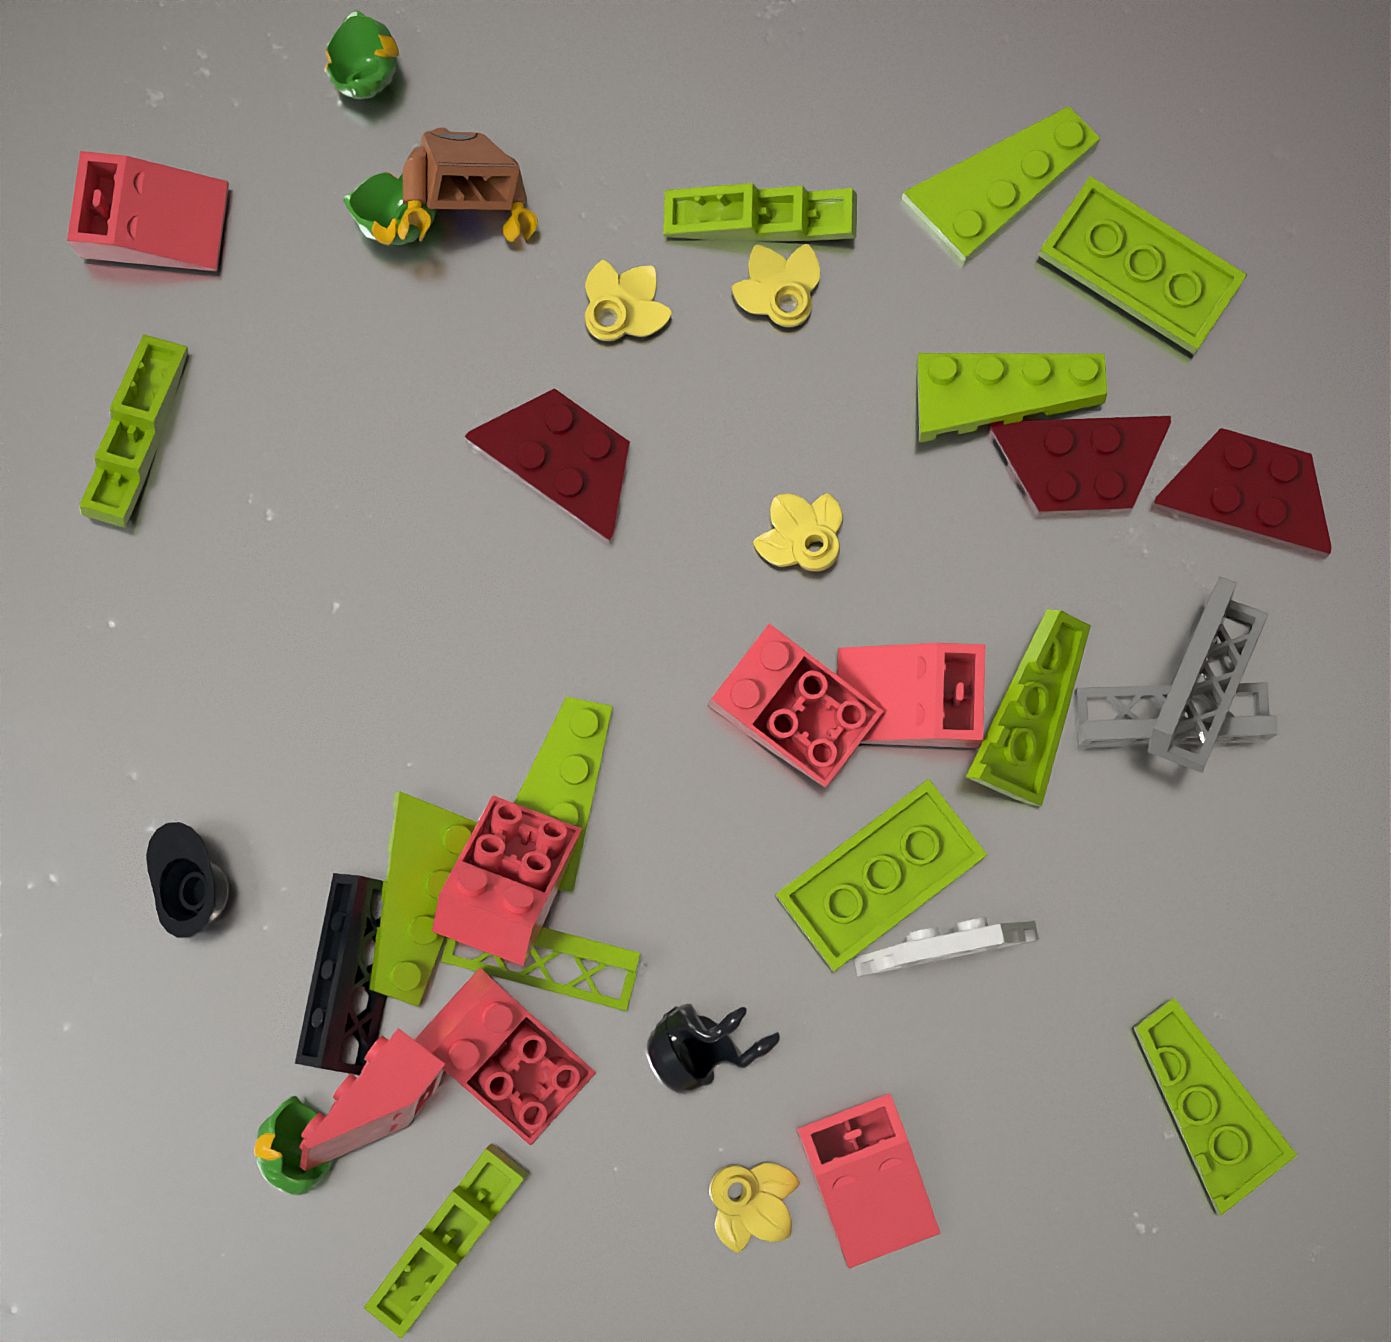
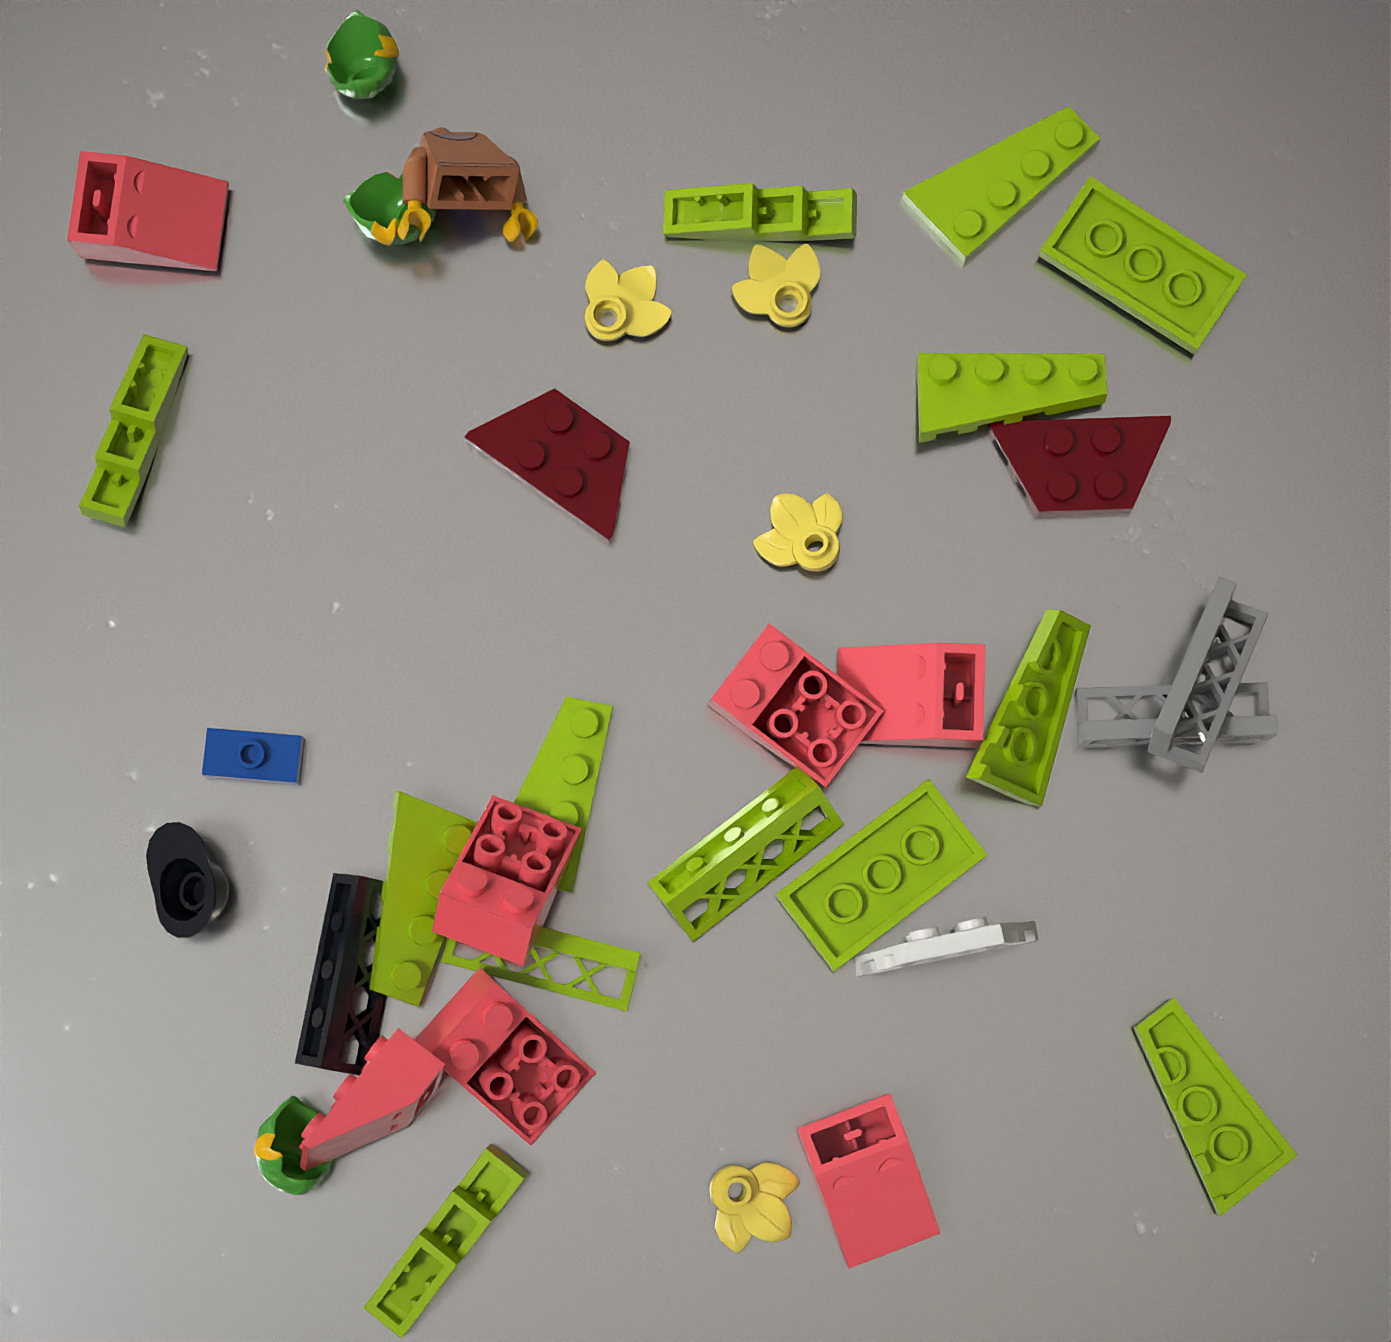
(252, 756): none -> blue plate
(690, 1046): black hair -> none
(741, 845): none -> lime fence
(1251, 491): dark red wing -> none

